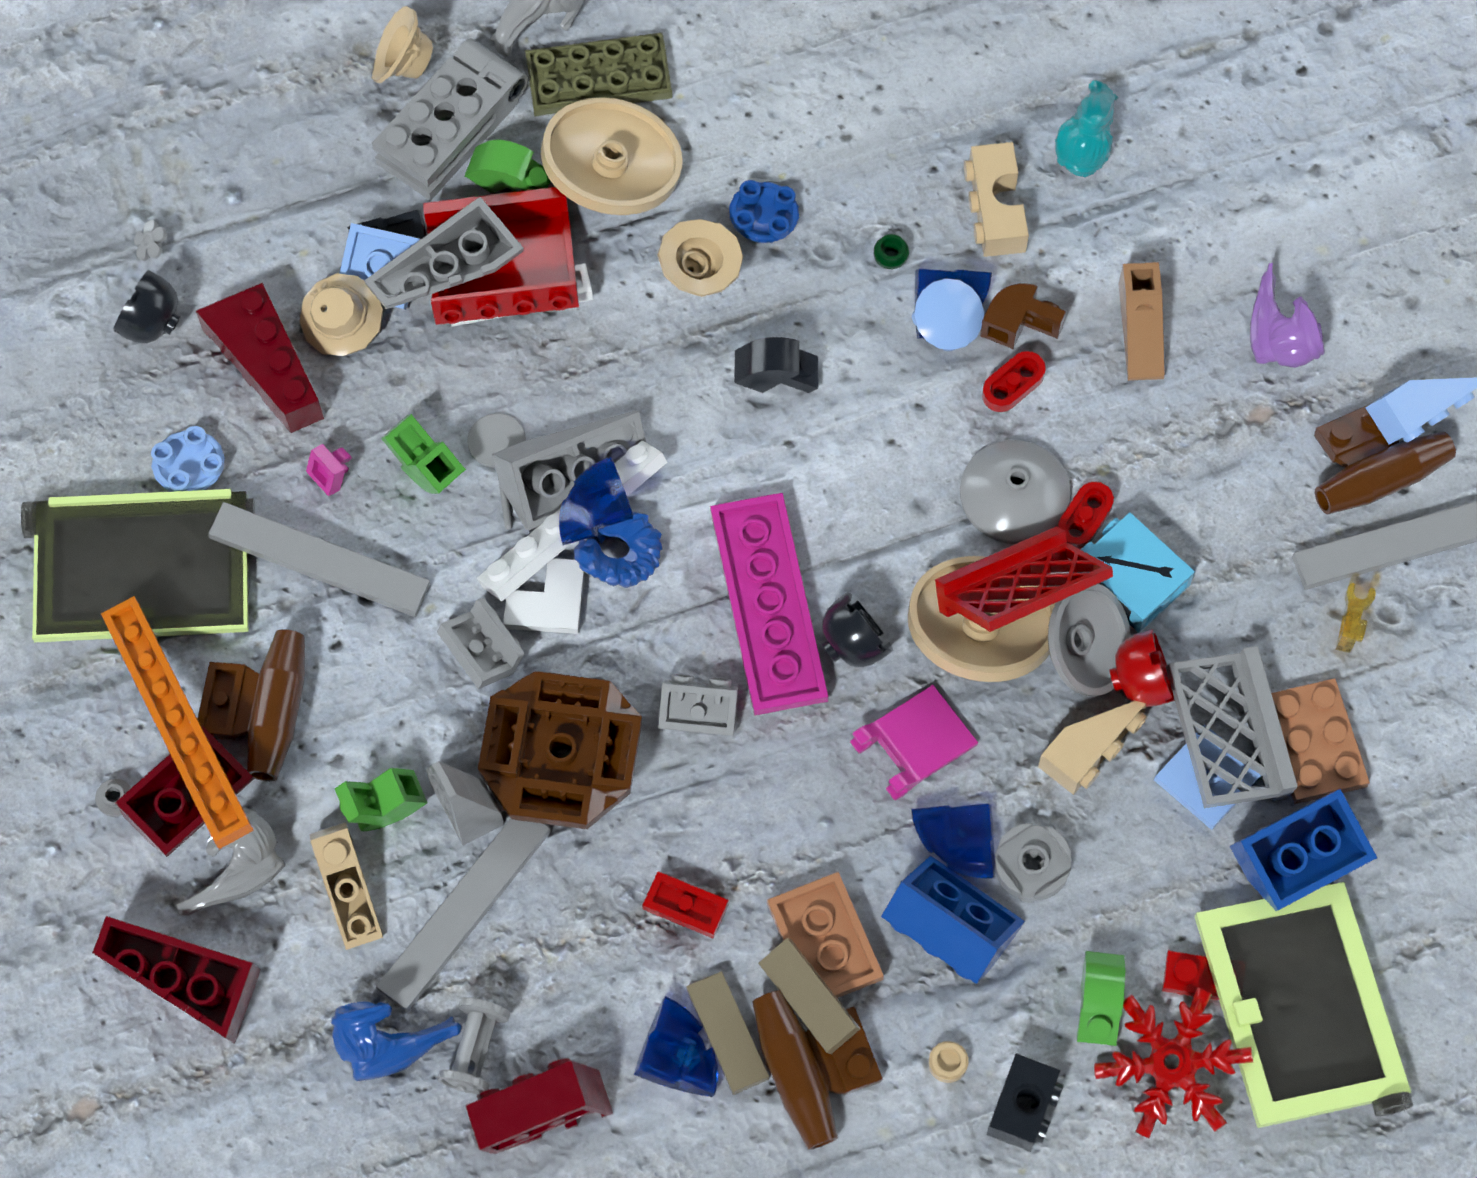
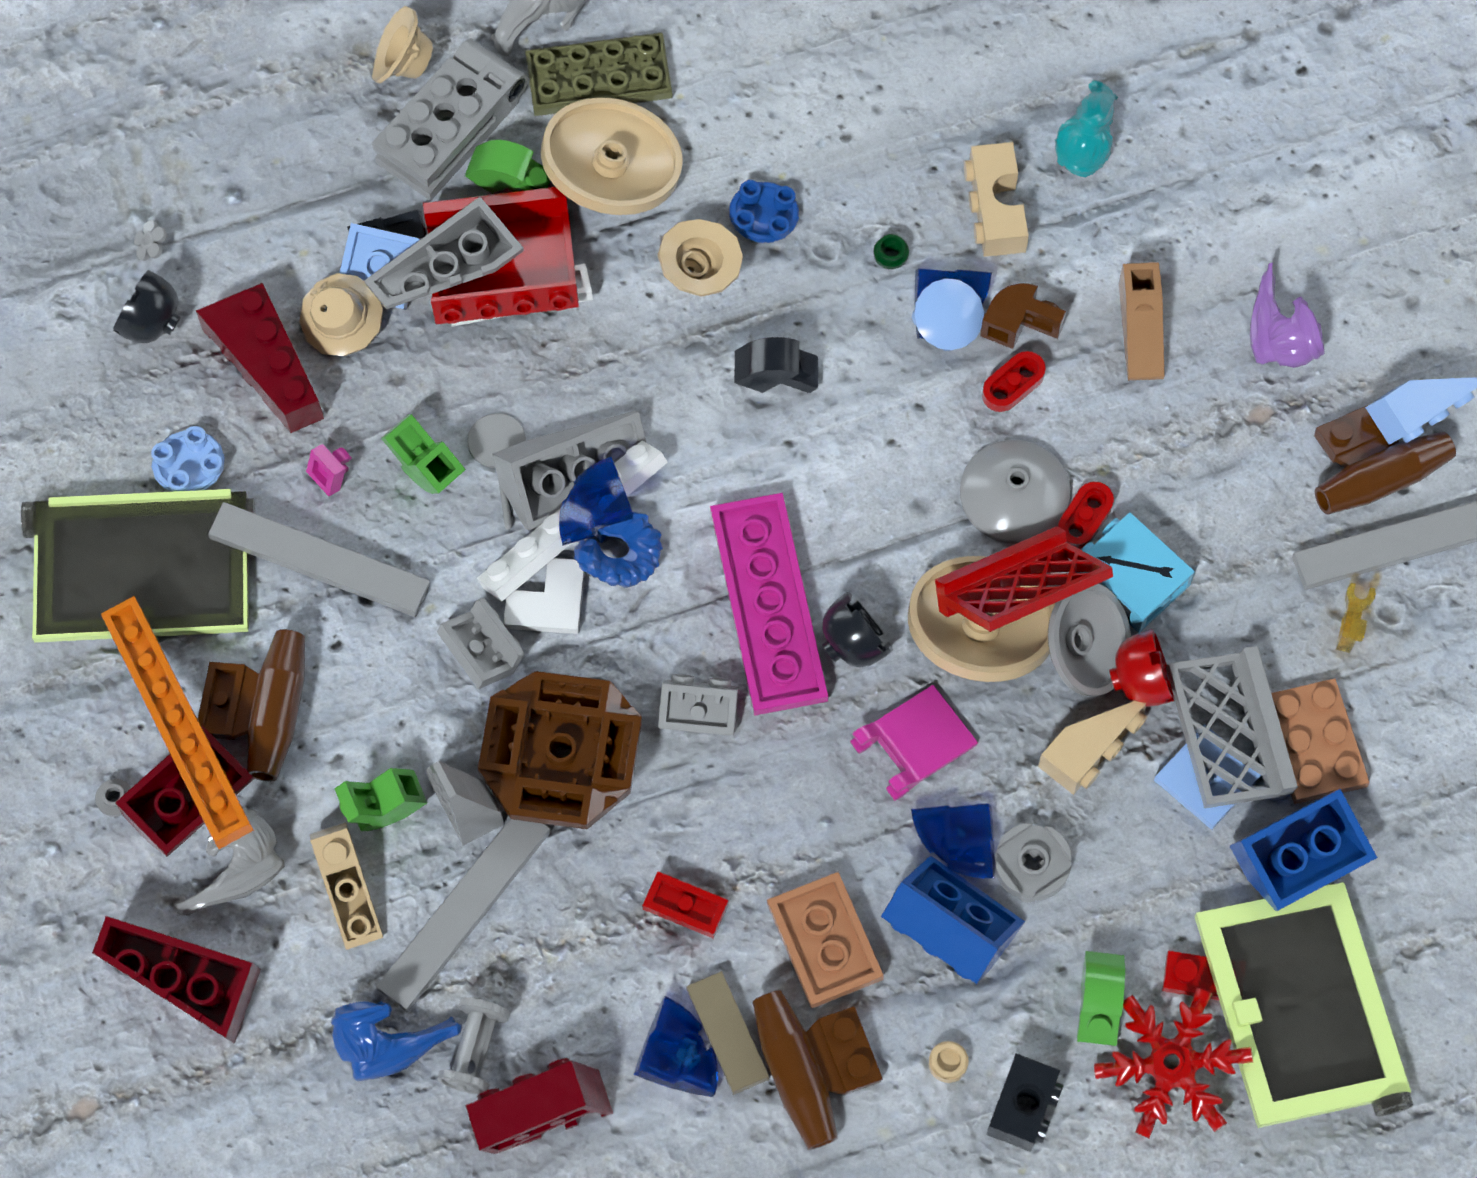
(809, 996): dark tan tile -> none

